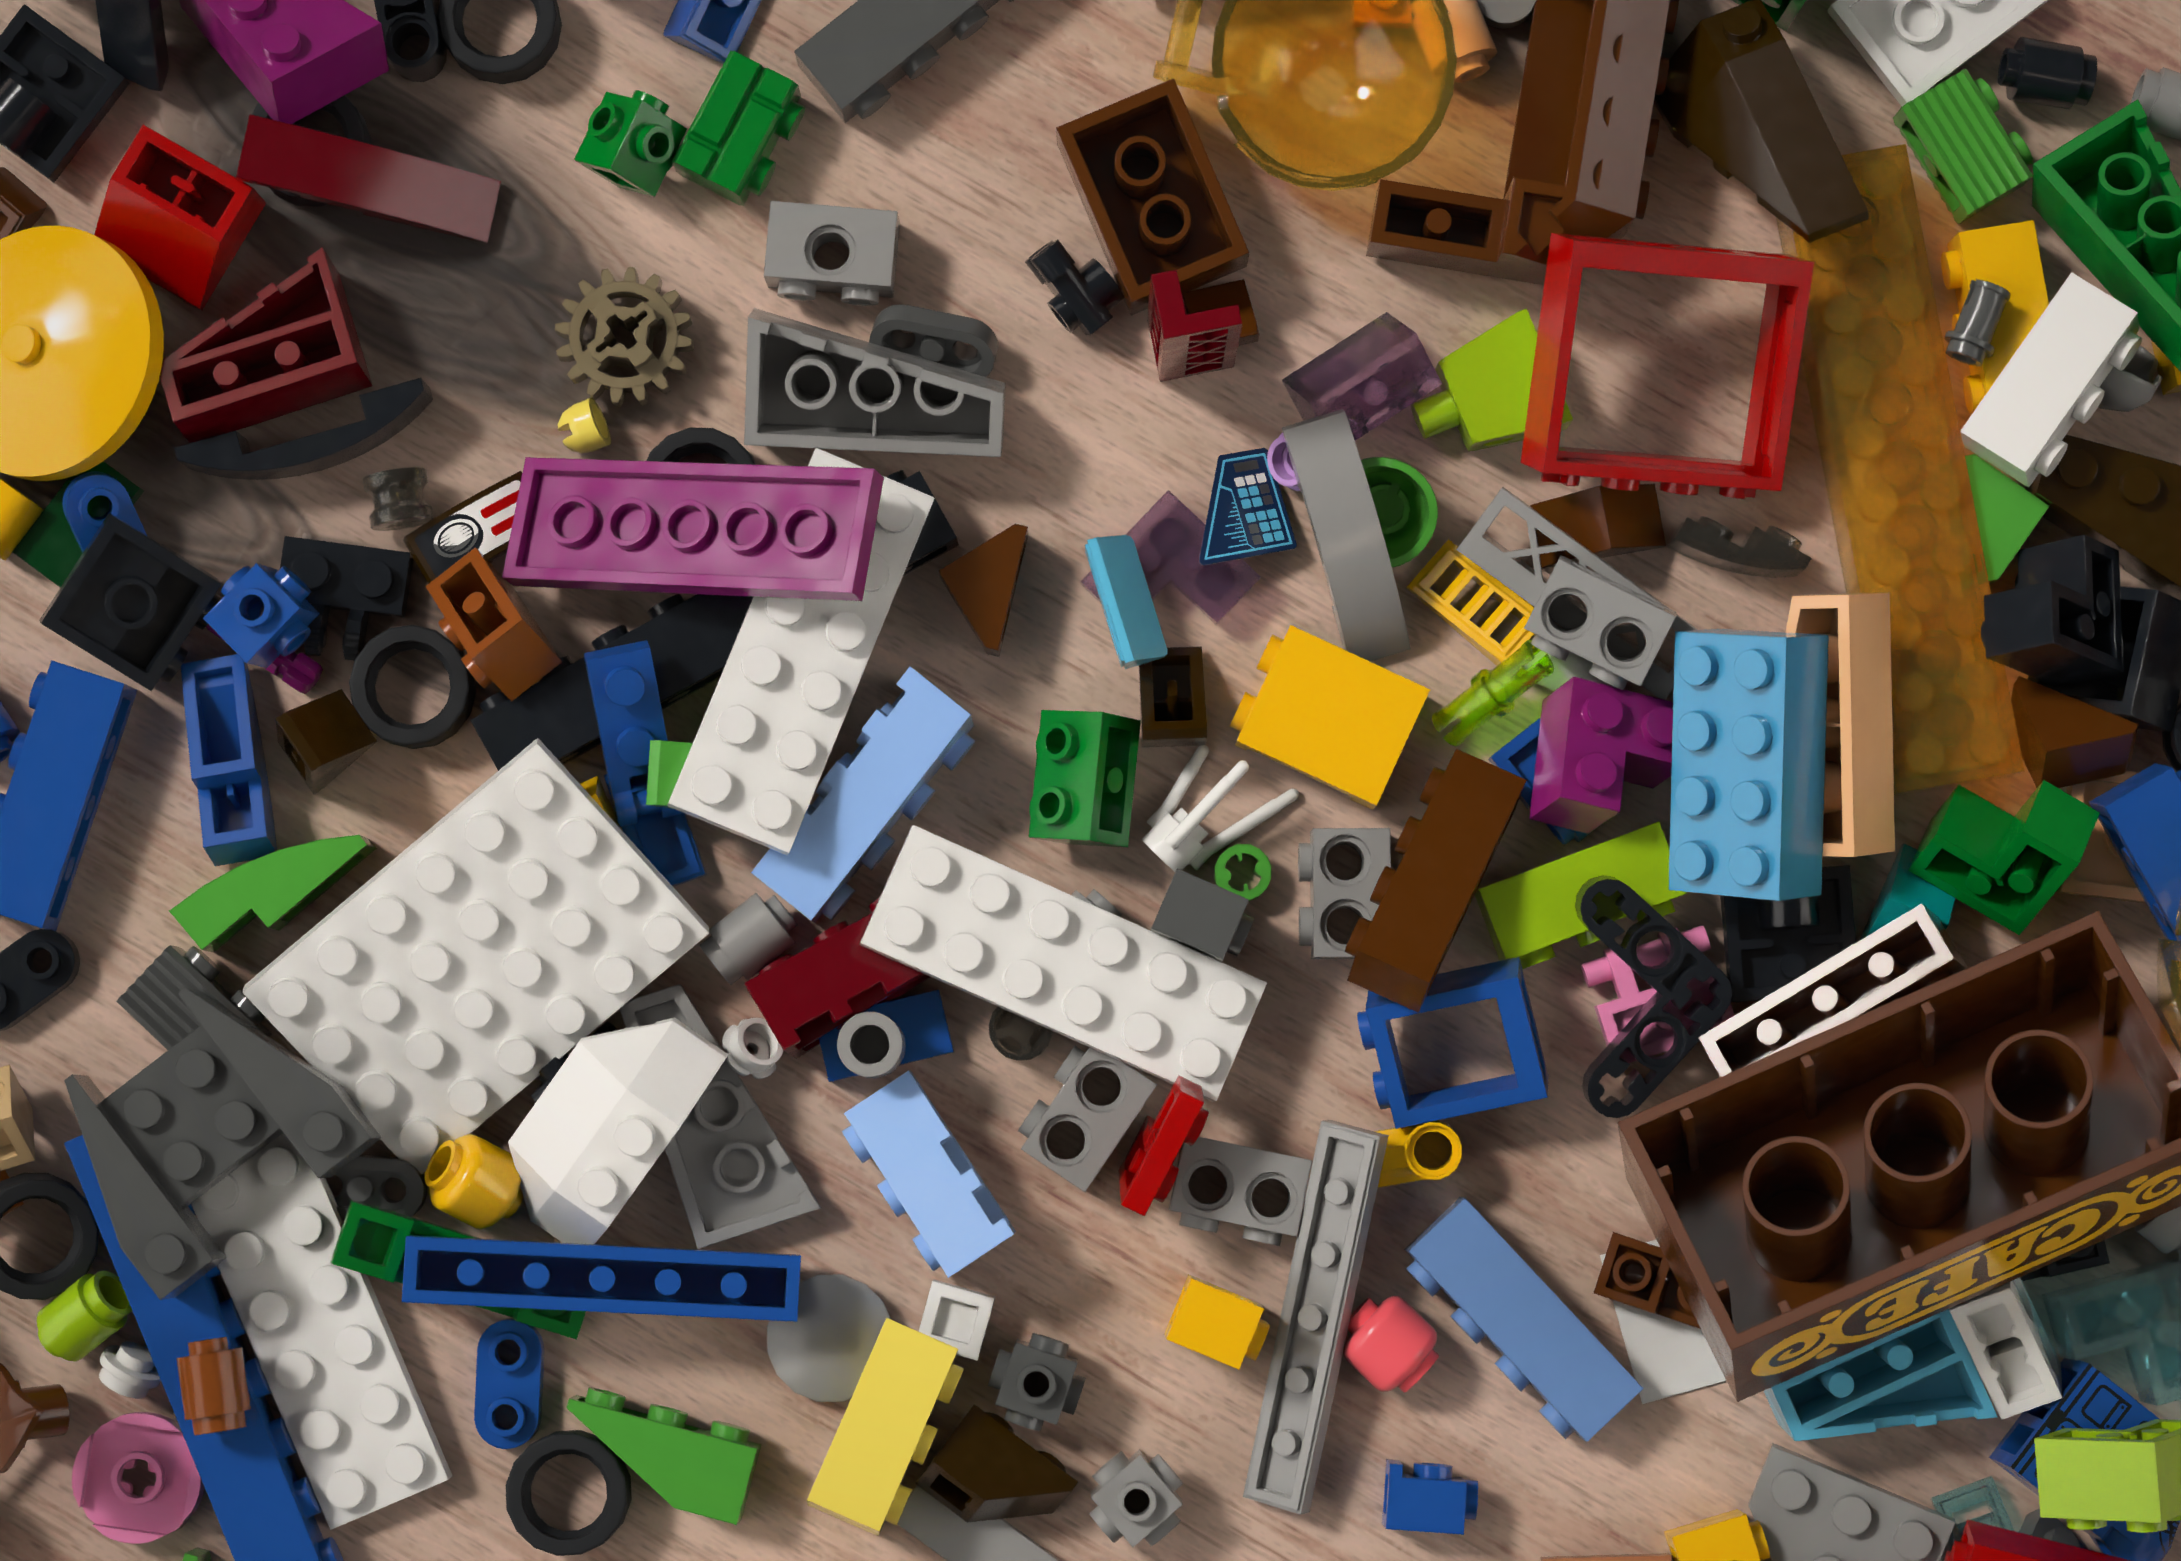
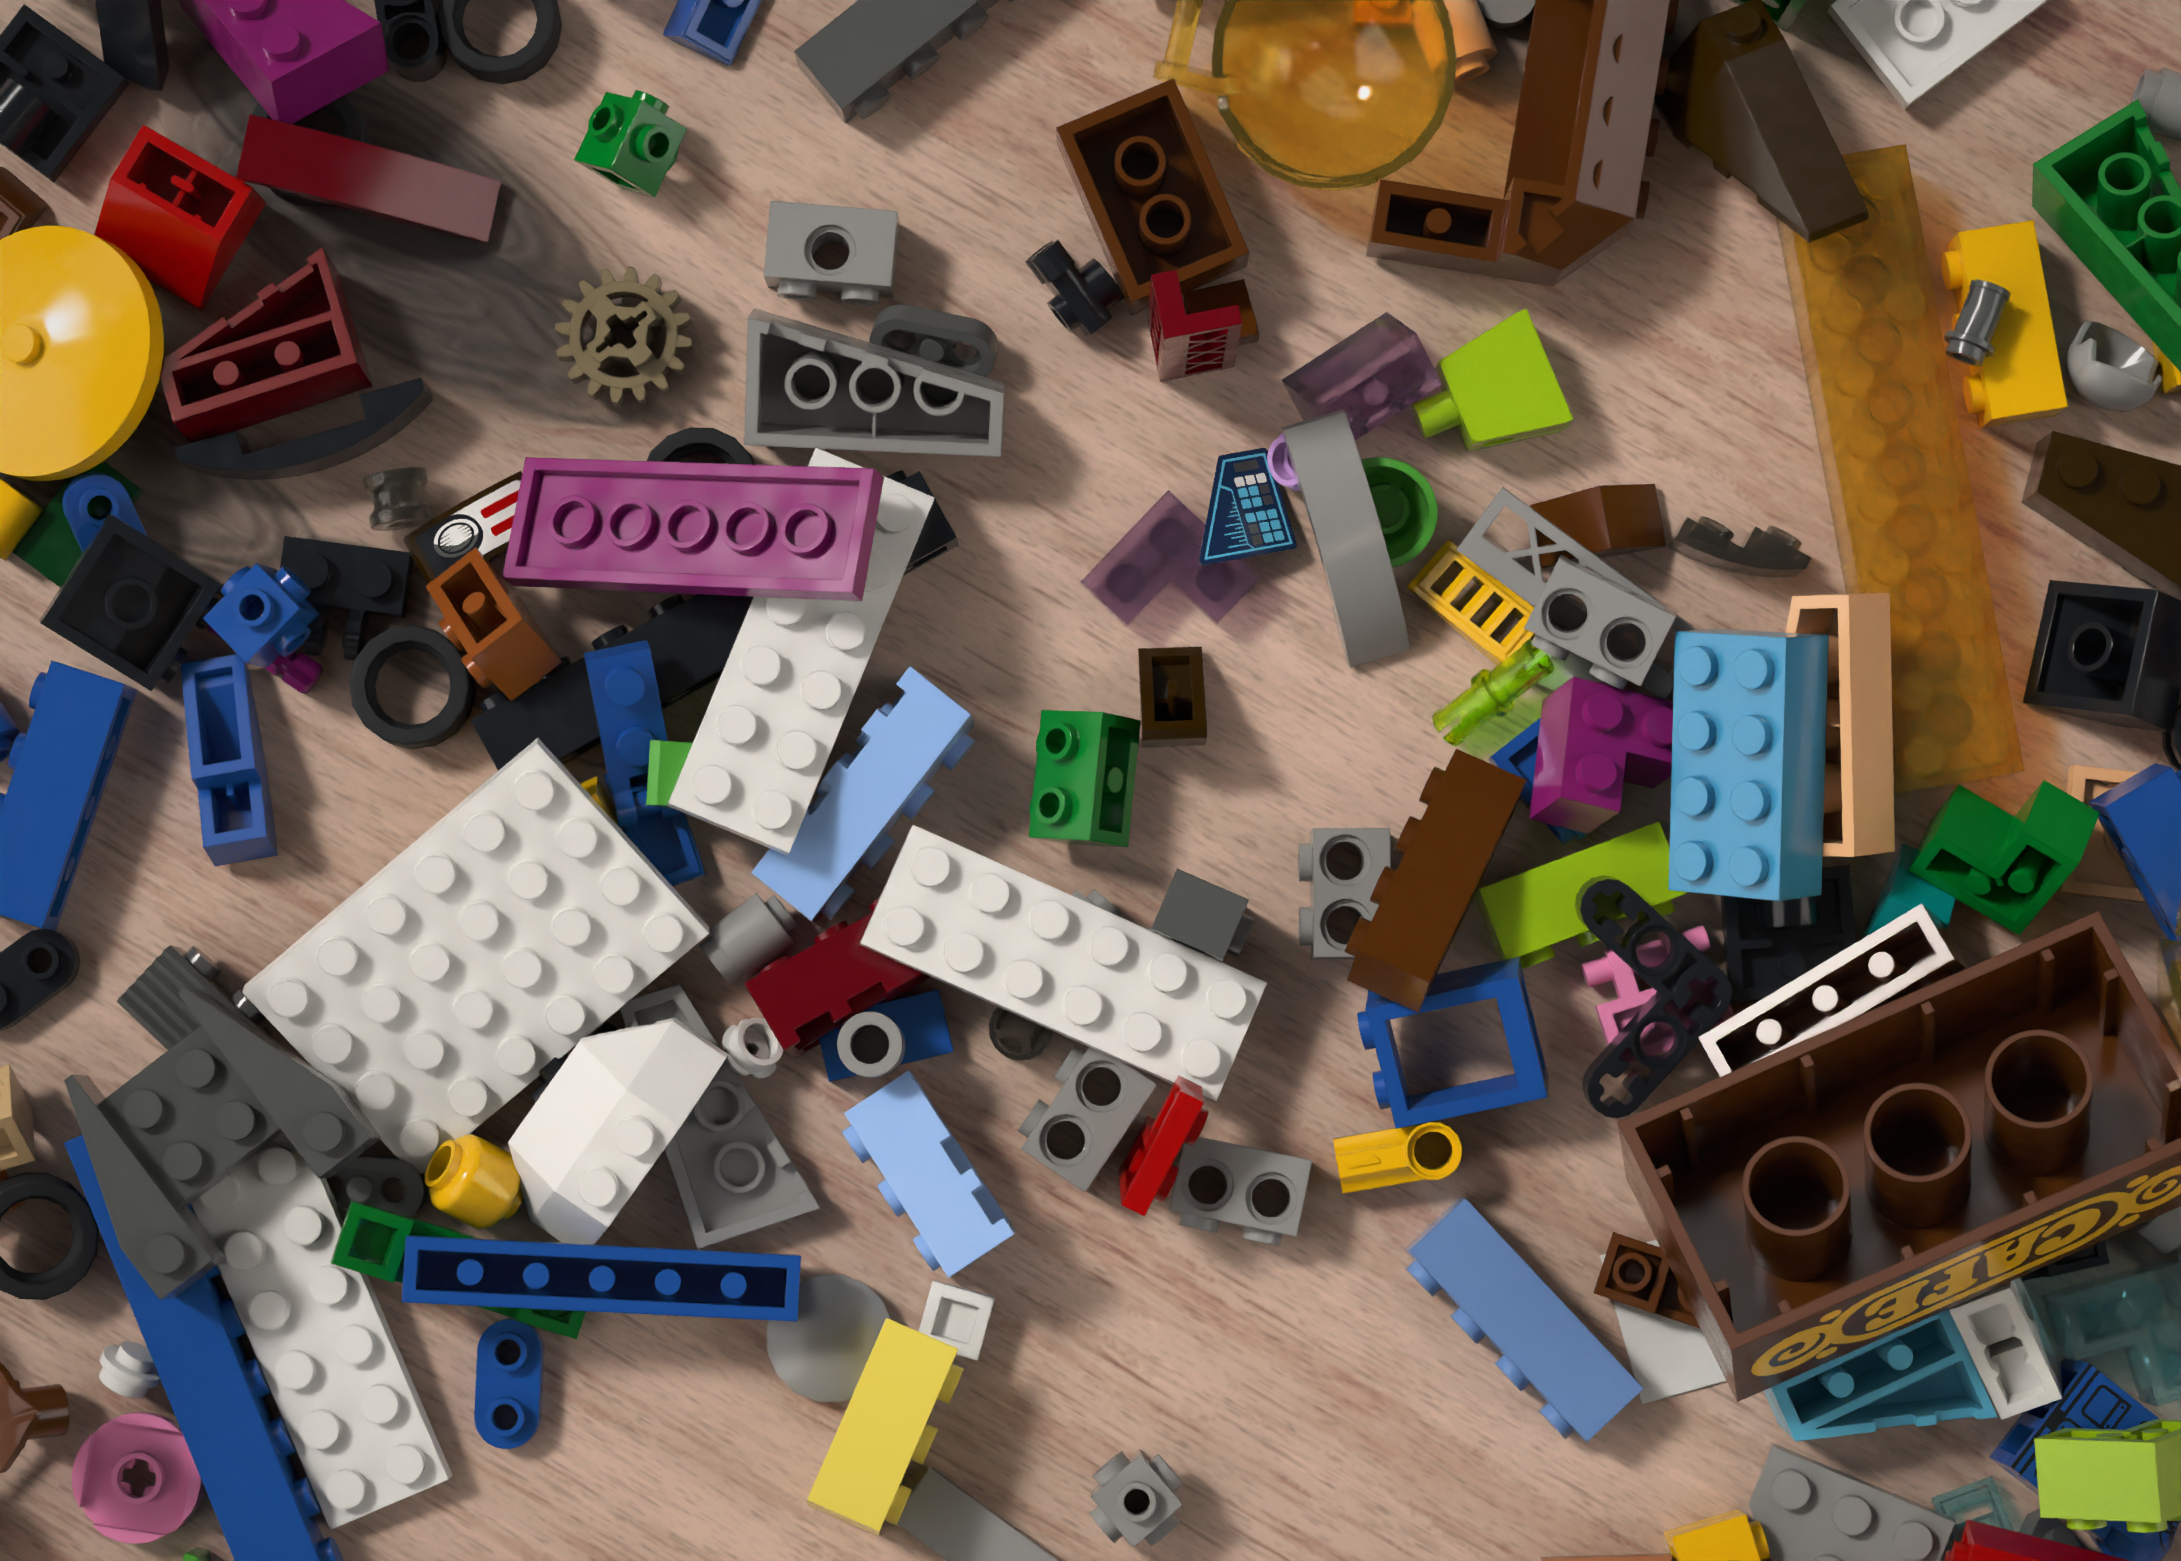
(83, 1316): lime brick -> none
(213, 1386): dark orange brick -> none
(269, 887): bright green slope -> none
(323, 738): dark brown slope -> none
(537, 1531): black tyre -> none
(587, 426): light yellow hinge -> none
(683, 1463): bright green slope -> none
(739, 128): green brick -> none
(986, 583): reddish brown slope -> none
(993, 1473): dark brown slope -> none
(1040, 1355): dark grey brick -> none
(1125, 600): medium azure slope -> none
(1179, 836): white plant -> none
(1217, 1323): yellow brick -> none
(1262, 870): bright green bush -> none
(1315, 1316): light grey tile -> none
(1329, 715): yellow panel -> none
(1390, 1344): coral head -> none
(1427, 1499): blue brick -> none
(1773, 384): red window -> none
(1964, 145): bright green brick -> none
(2003, 513): bright green slope -> none
(2047, 73): black brick -> none
(2052, 381): white brick -> none
(2061, 615): black brick -> none
(2068, 738): reddish brown slope -> none

